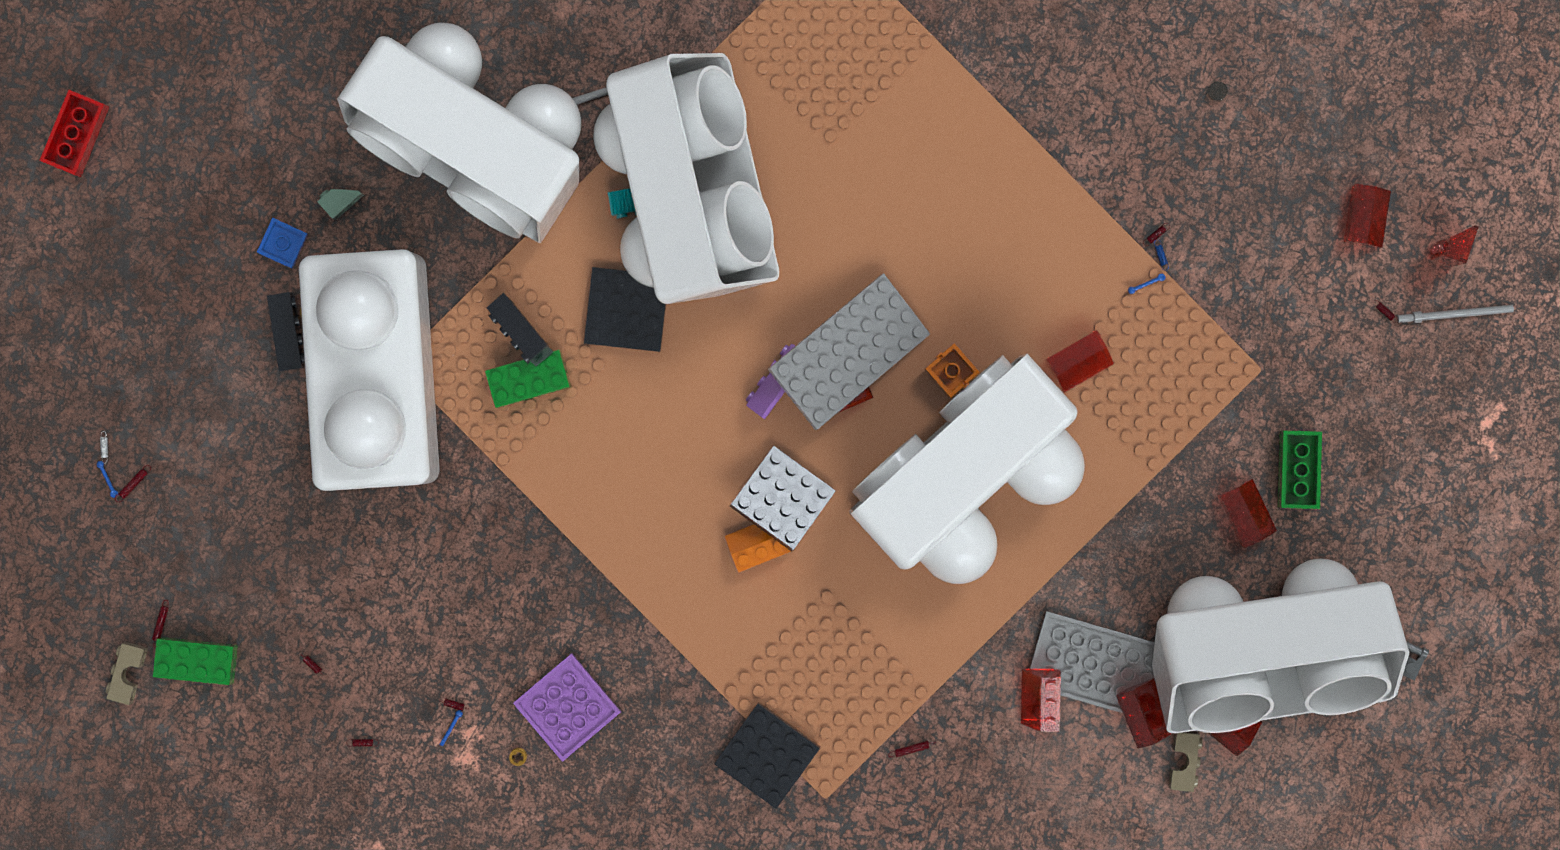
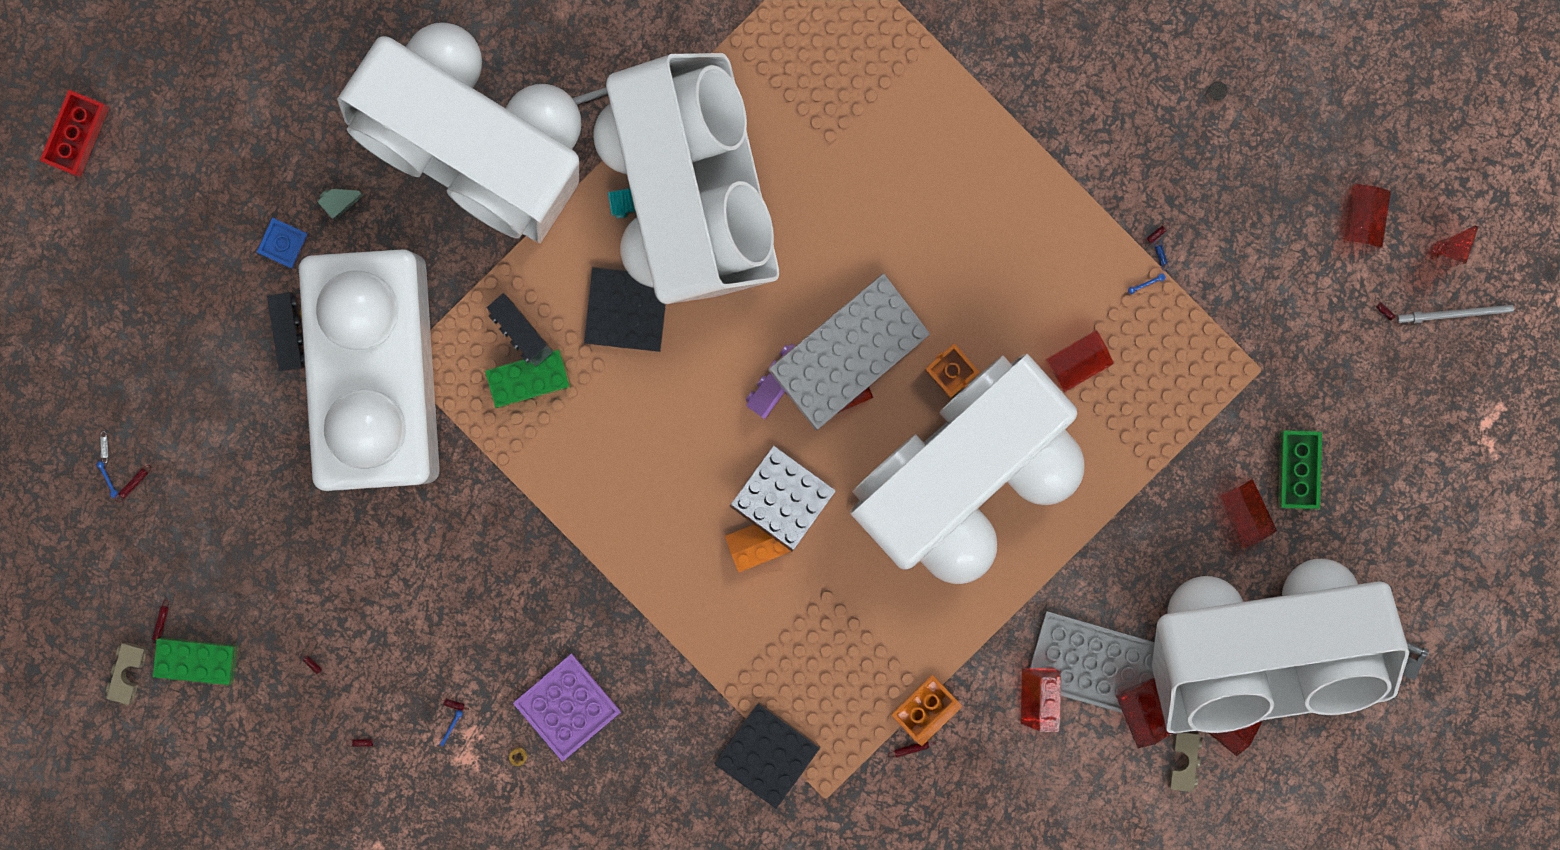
(927, 710): none -> orange slope

